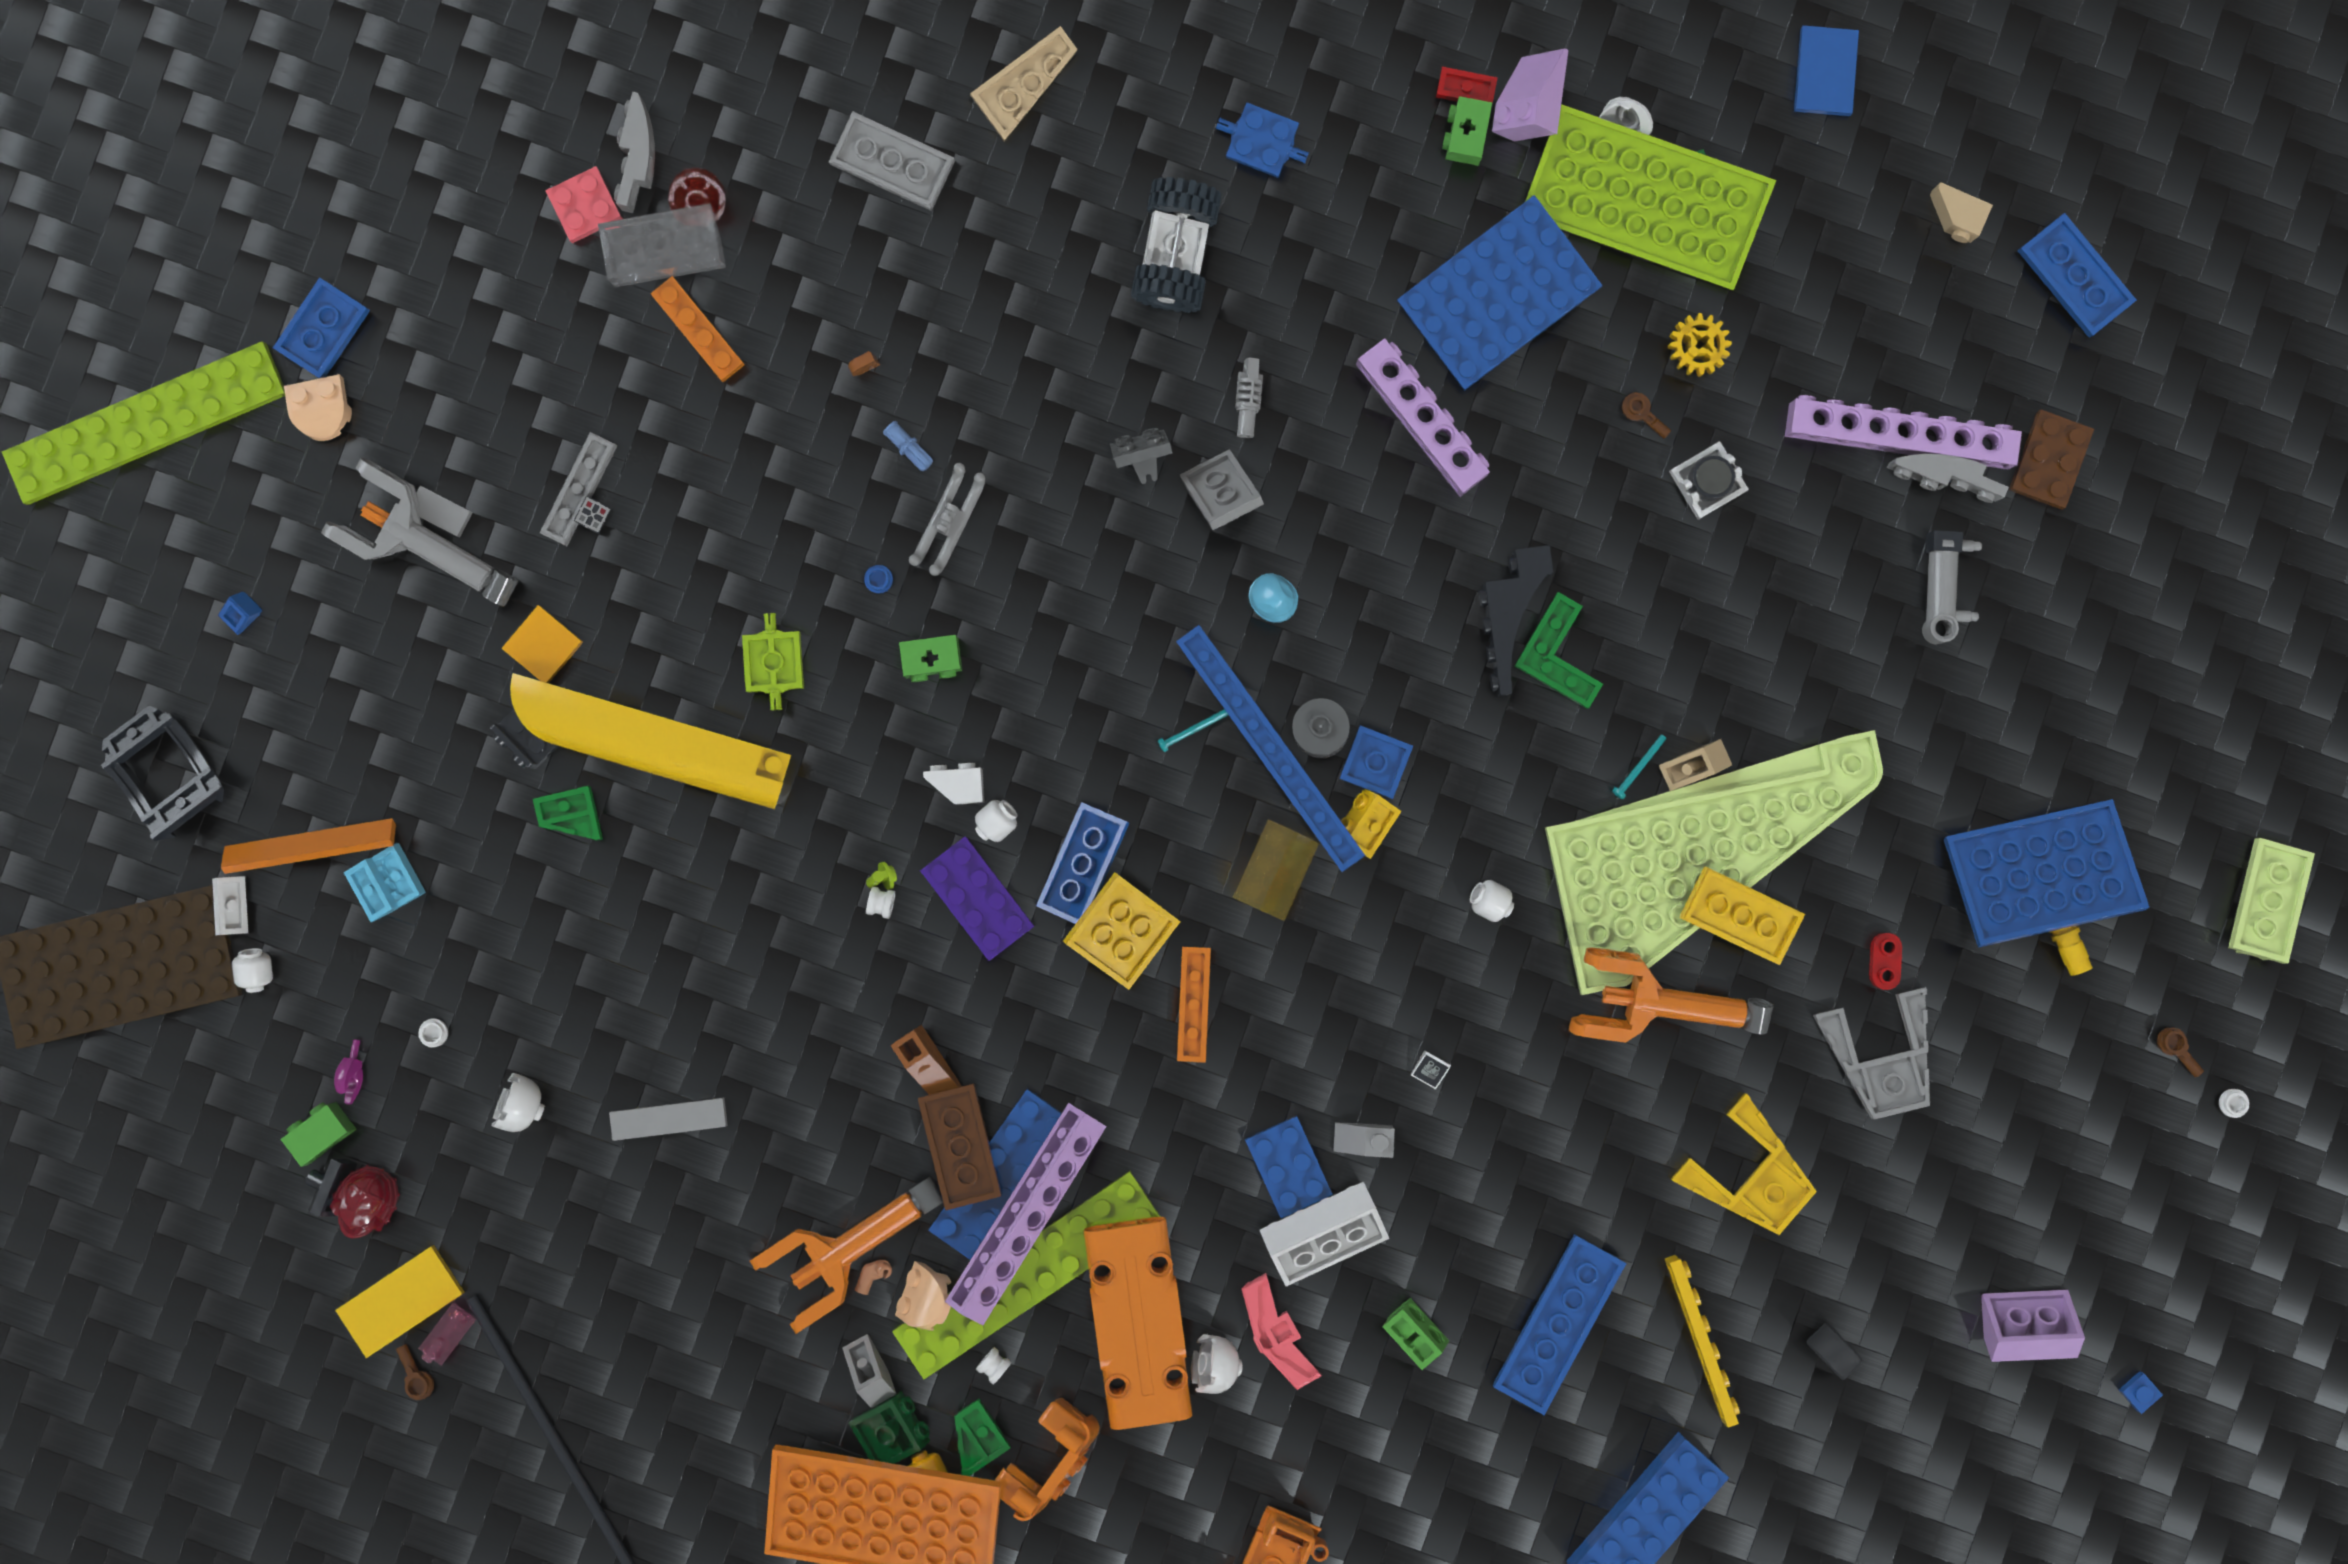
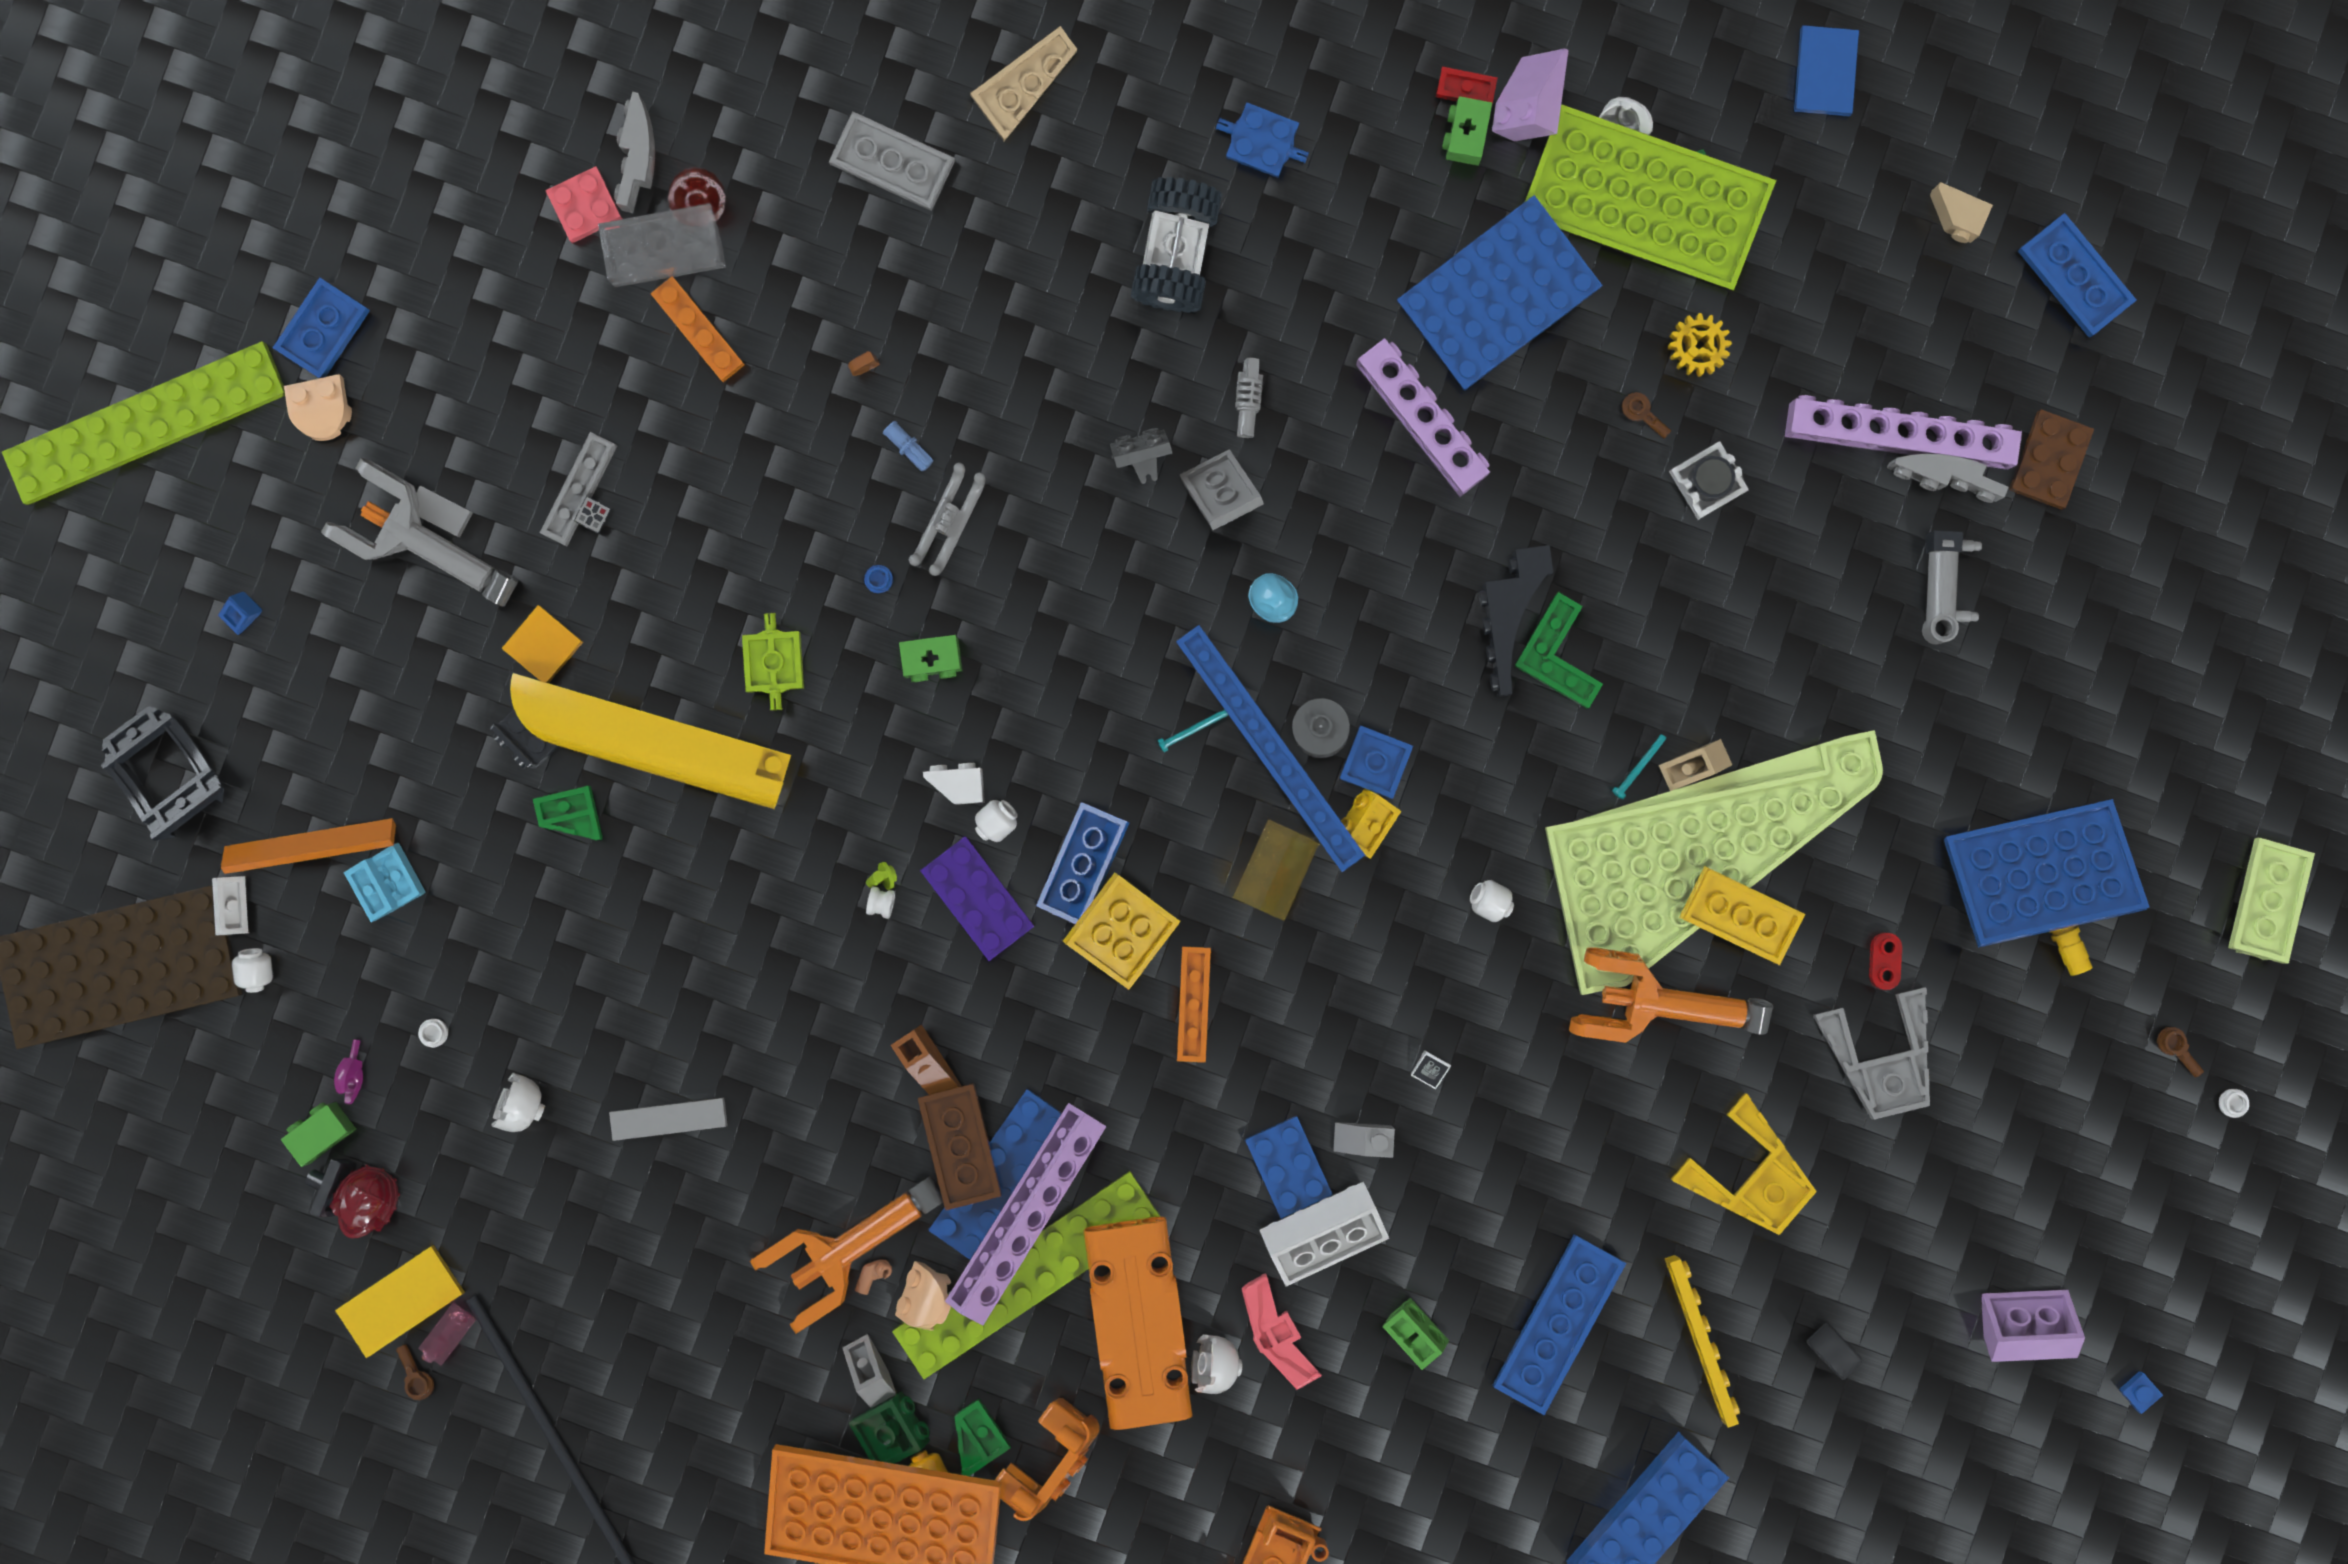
(993, 1365): white wheel -> none

